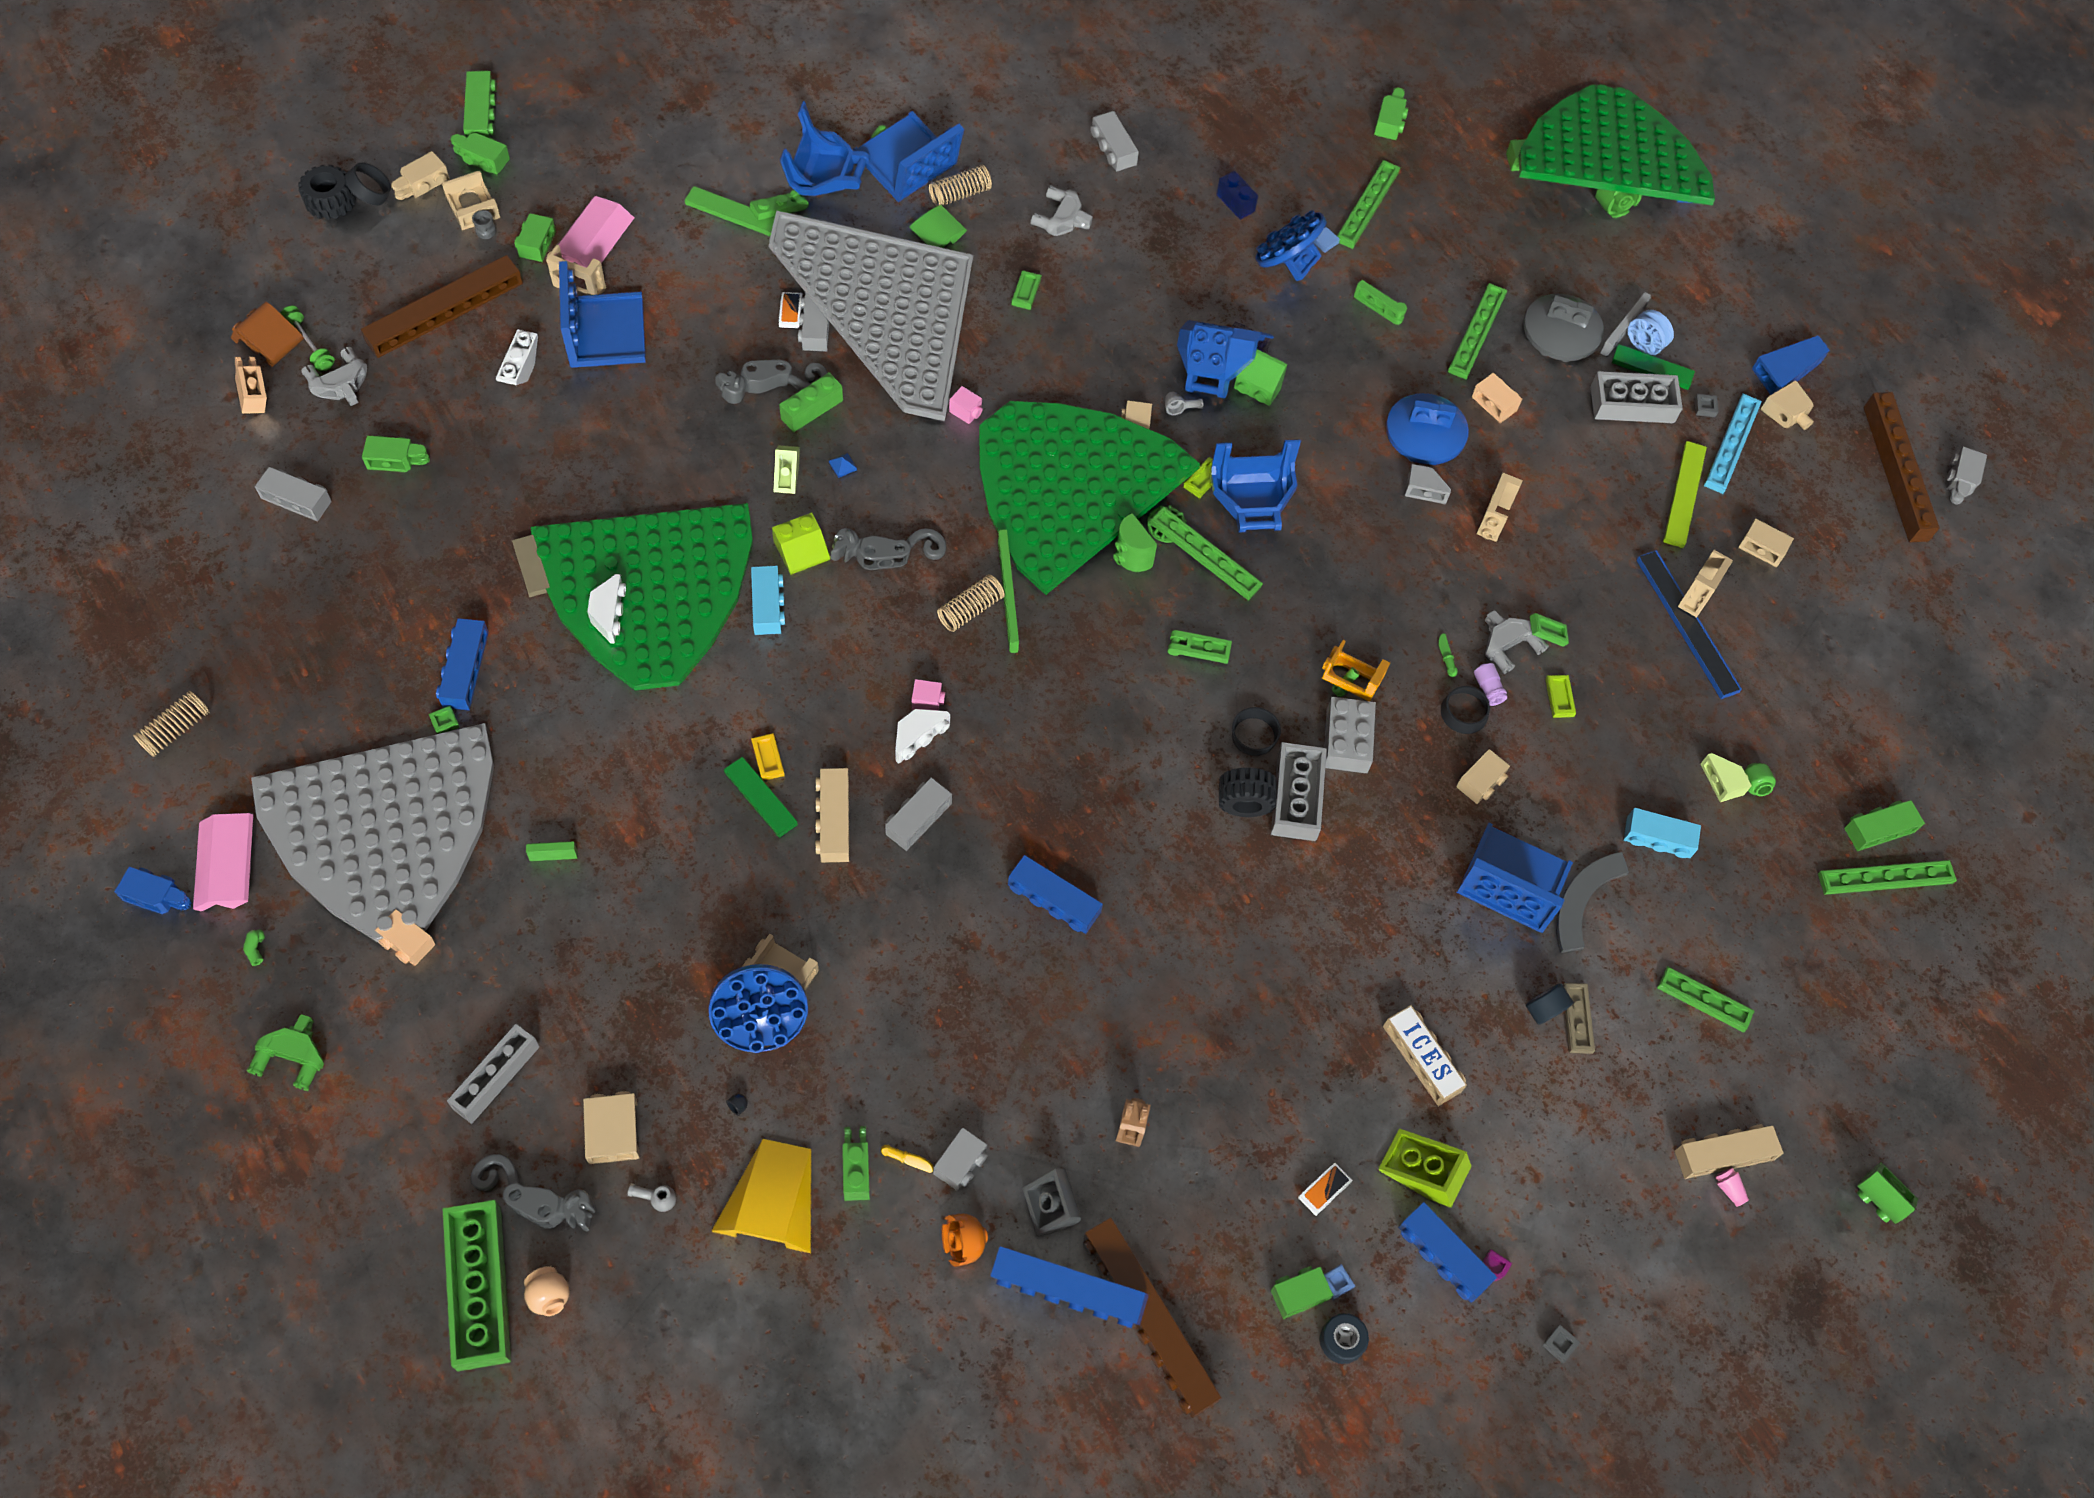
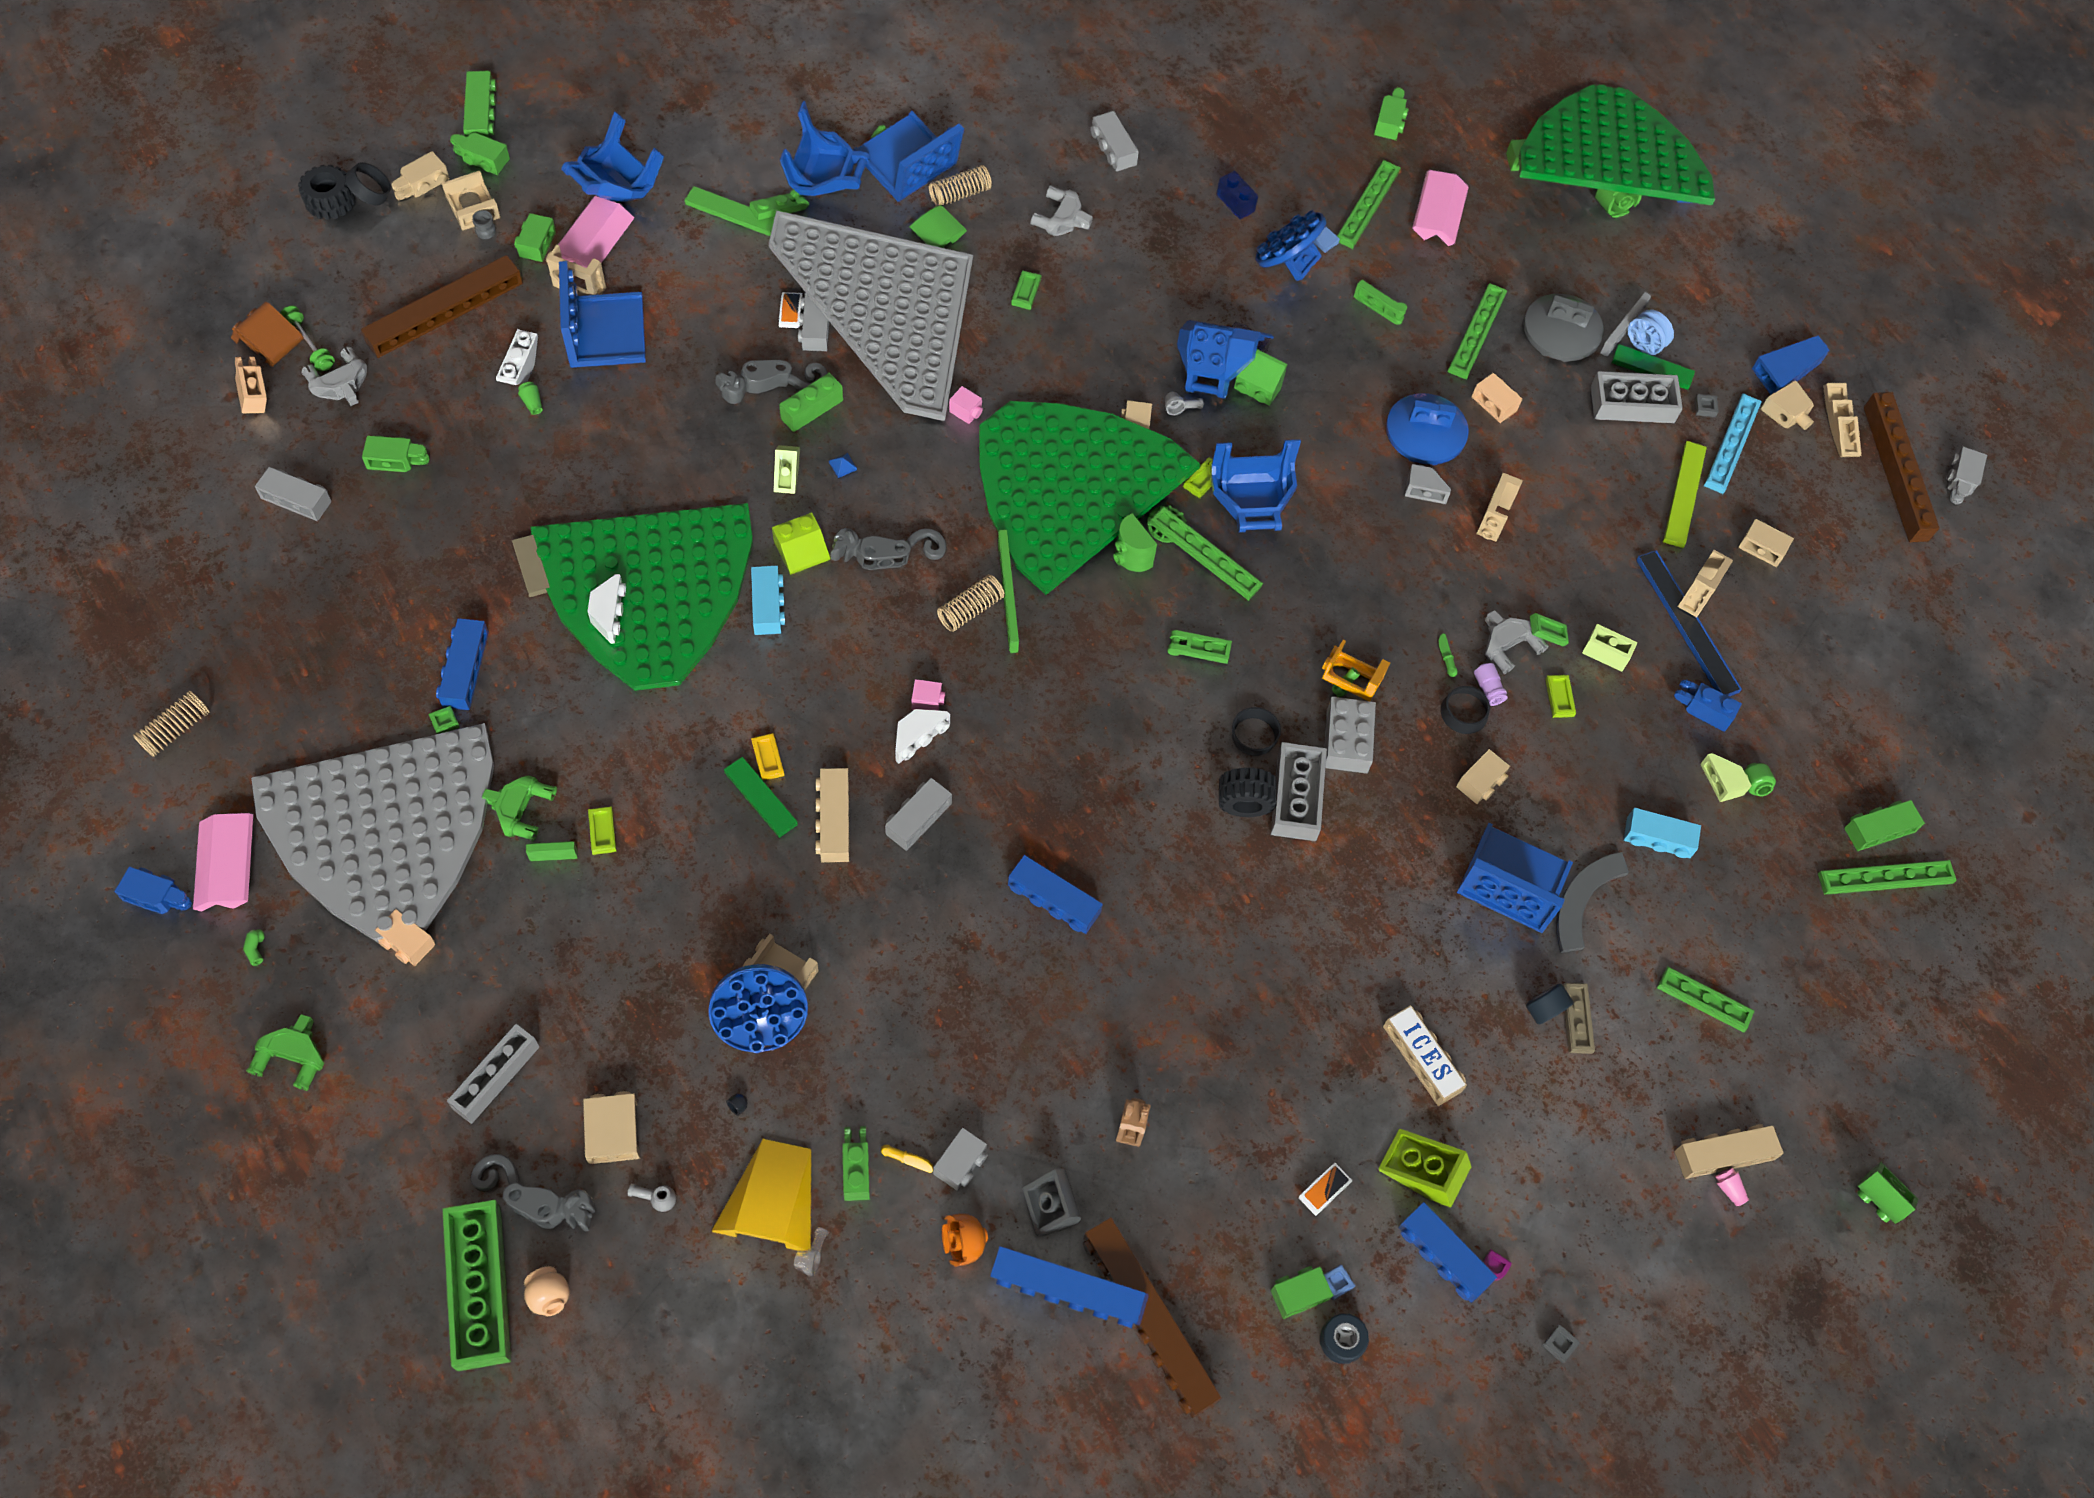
(512, 802): none -> bright green connector
(530, 396): none -> bright green cone
(602, 830): none -> lime tile
(612, 170): none -> blue piece
(809, 1260): none -> clear bar
(1440, 206): none -> bright pink slope
(1609, 647): none -> yellowish green brick
(1708, 704): none -> blue hinge
(1841, 420): none -> tan slope

